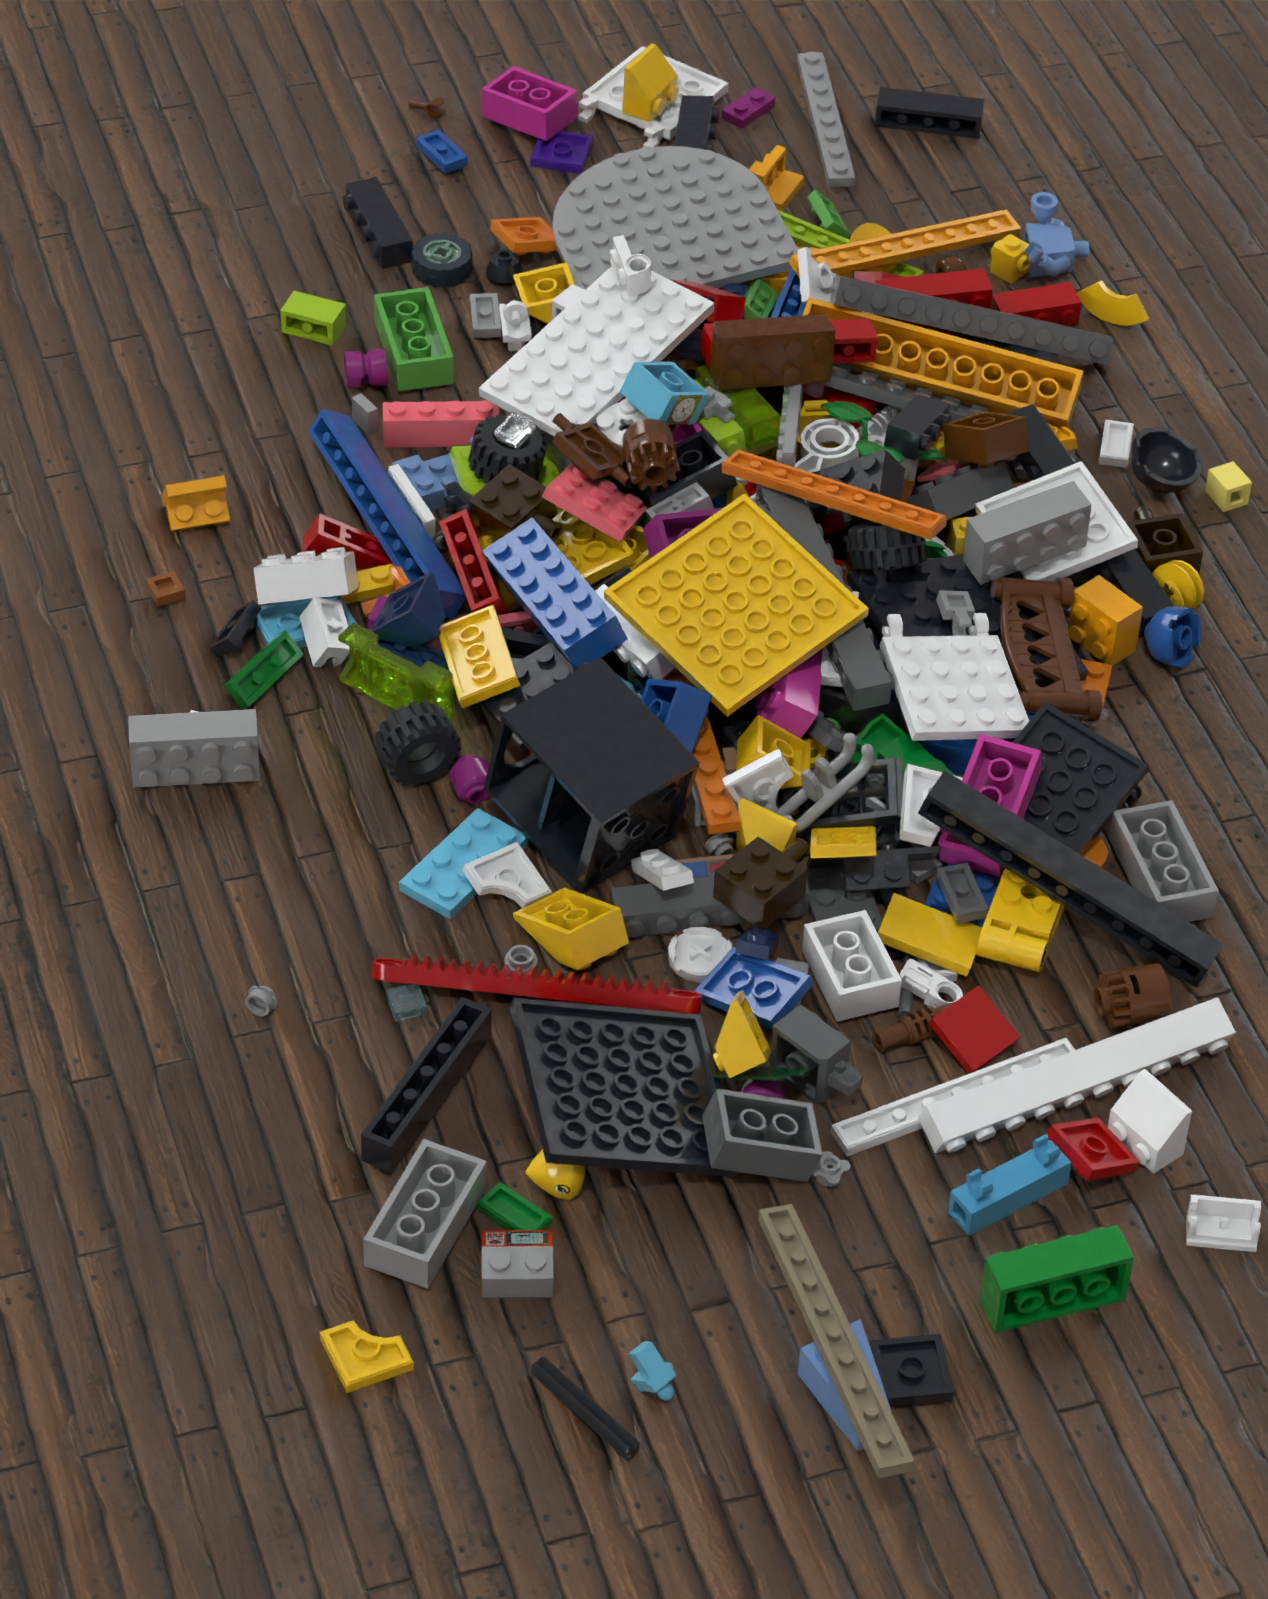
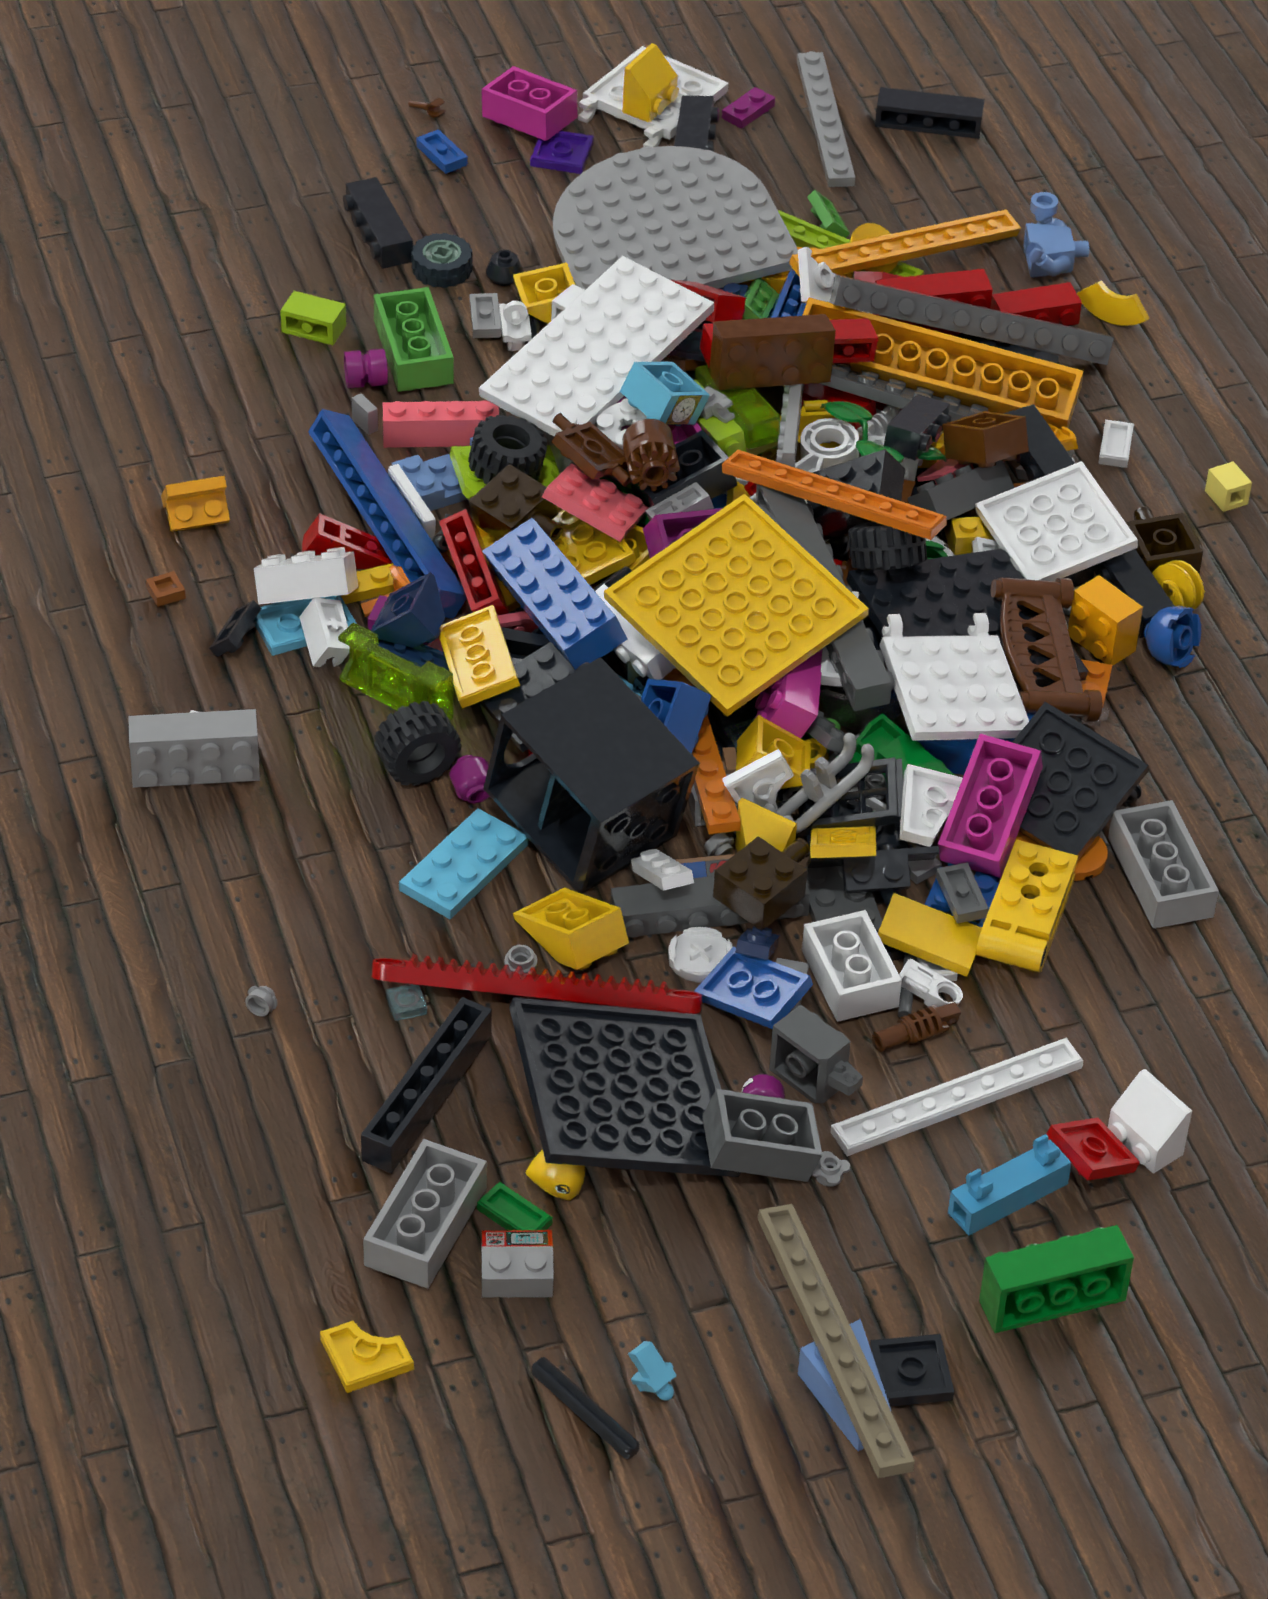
(263, 670): green plate -> none
(457, 499): black plate -> none
(508, 874): white tile -> none
(514, 430): clear plate -> none
(524, 234): orange plate -> none
(632, 270): white plate -> none
(741, 1040): yellow slope -> none
(765, 1073): dark green sticker -> none
(779, 183): light orange bracket -> none
(949, 264): reddish brown piece -> none
(958, 608): light grey plate -> none
(974, 1030): red tile -> none
(1009, 258): yellow brick -> none
(1026, 532): light grey brick -> none
(1070, 878): black brick -> none
(1076, 1075): white brick -> none
(1132, 995): reddish brown gear -> none
(1164, 460): black cylinder -> none
(1223, 1223): white hinge -> none

